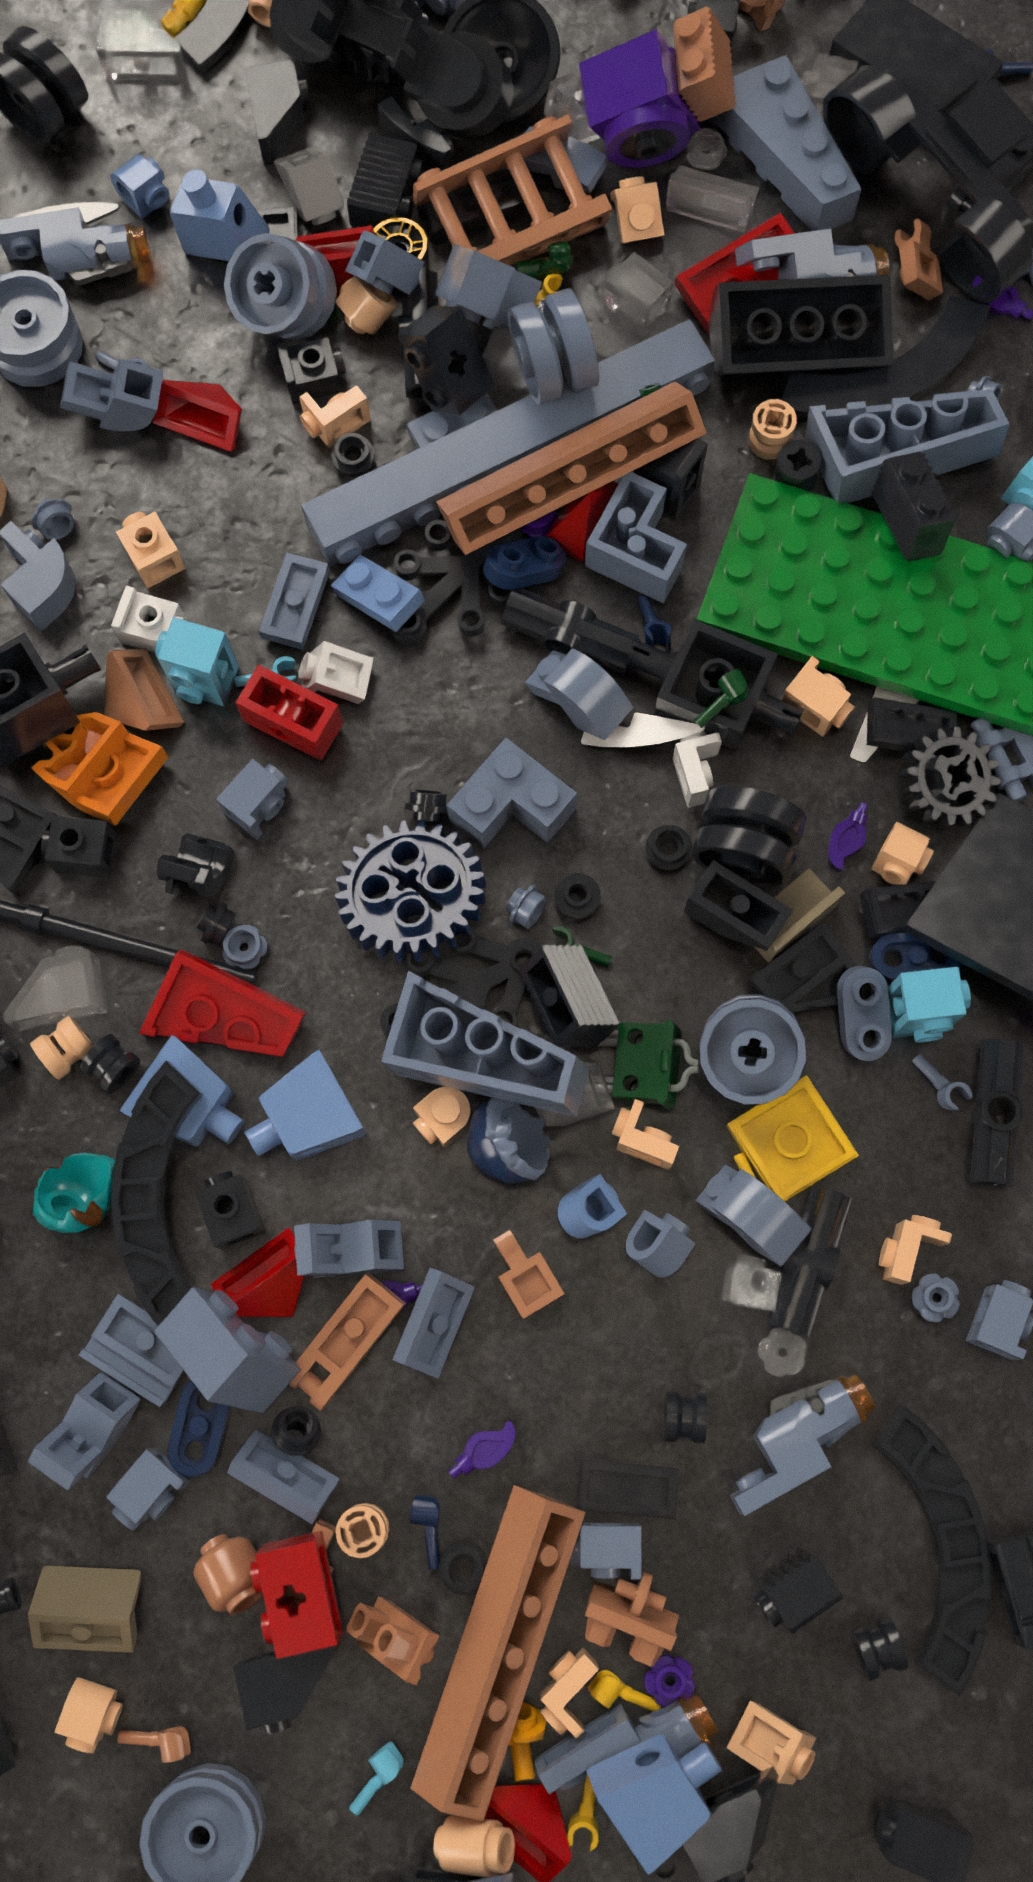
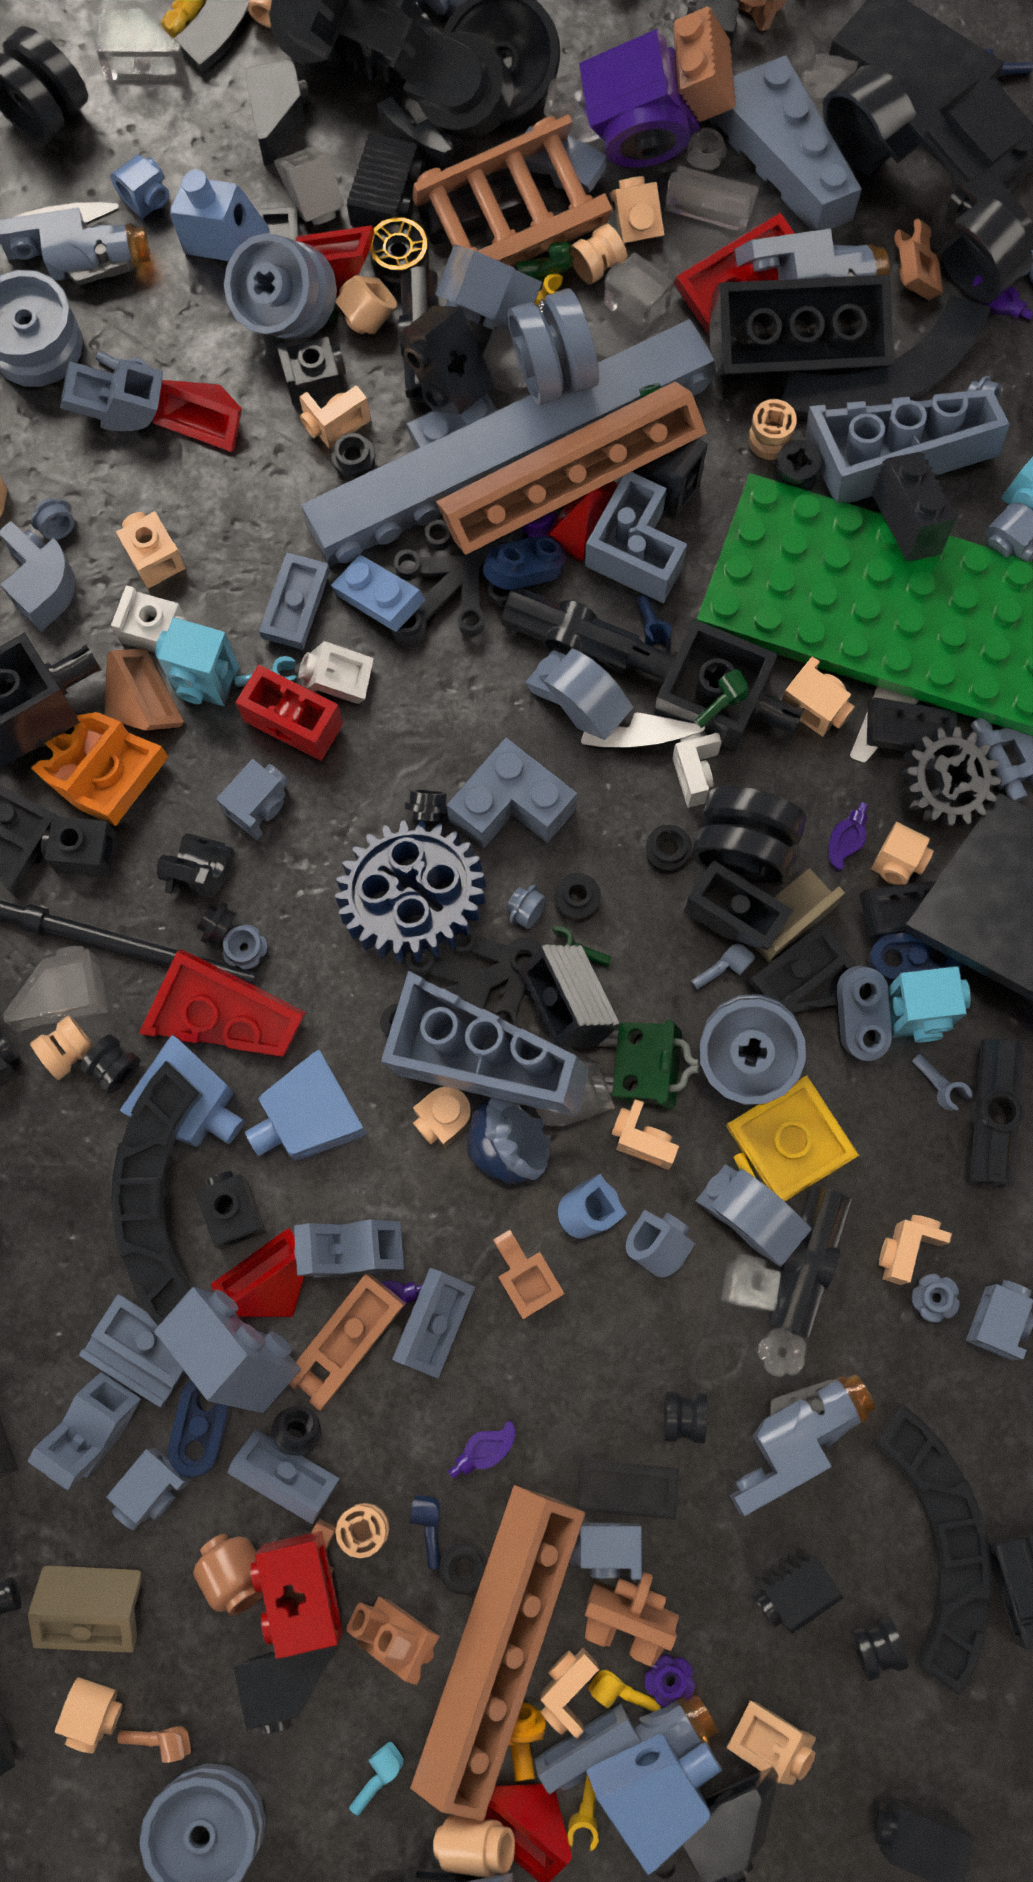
(75, 1193): teal hair -> none
(384, 264): sand blue brick -> none
(597, 253): none -> light nougat wheel
(736, 958): none -> sand blue hand

